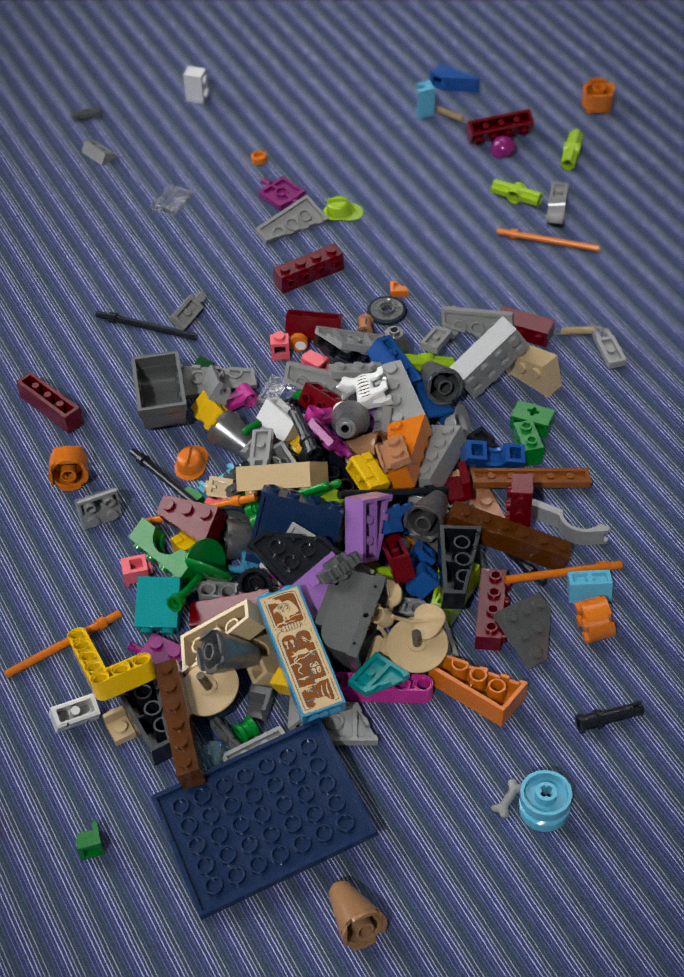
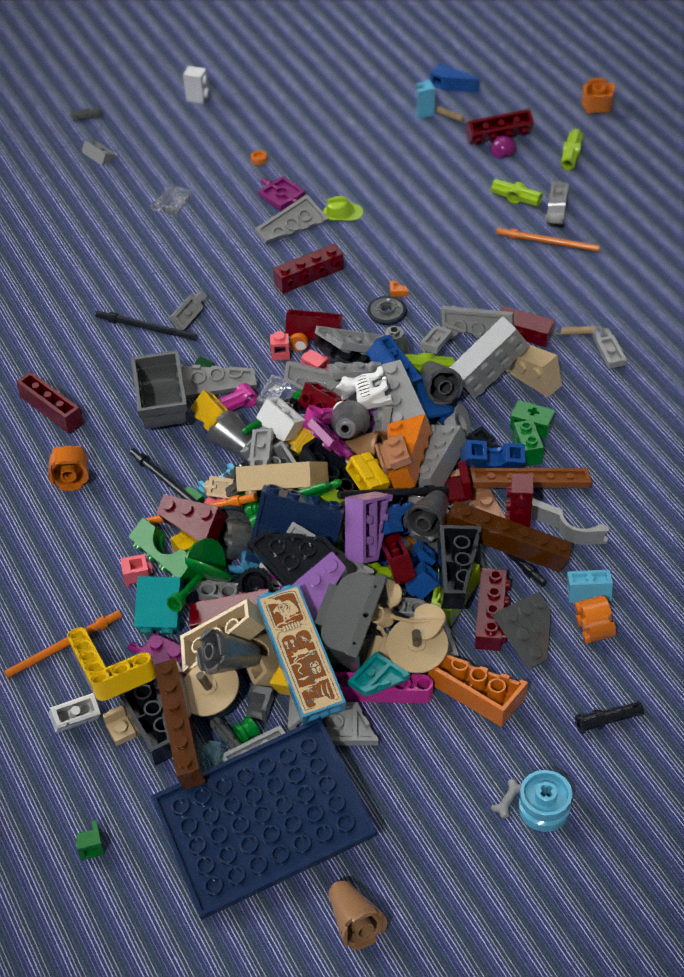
(98, 508): light grey slope -> none
(191, 462): orange piece -> none
(213, 386): light grey hinge -> none
(307, 439): black pin -> none
(339, 567): dark grey gear -> none
(361, 321): nougat bush -> none
(523, 577): orange bar -> none

